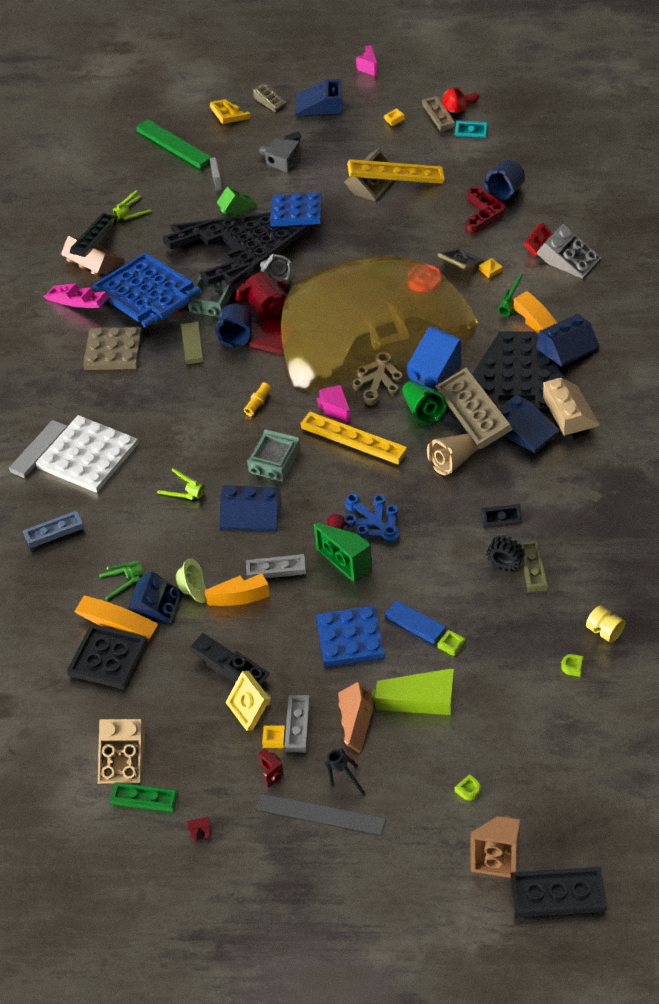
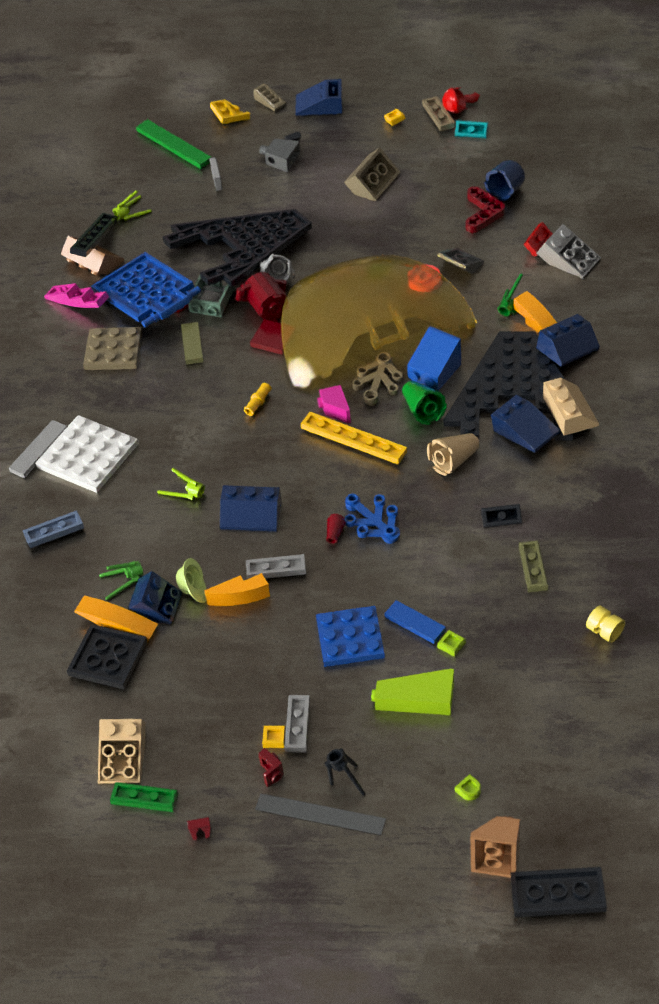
(225, 661): black slope -> none
(234, 325): dark blue cylinder -> none
(235, 202): bright green slope -> none
(248, 700): light yellow tile -> none
(274, 455): sand green window -> none
(296, 209): blue plate -> none
(344, 550): green slope -> none
(356, 712): nougat slope -> none
(367, 62): dark pink slope -> none
(395, 171): yellow plate -> none
(474, 408): dark tan plate -> none
(490, 268): yellow tile -> none
(505, 553): black tyre -> none
(572, 664): lime tile -> none

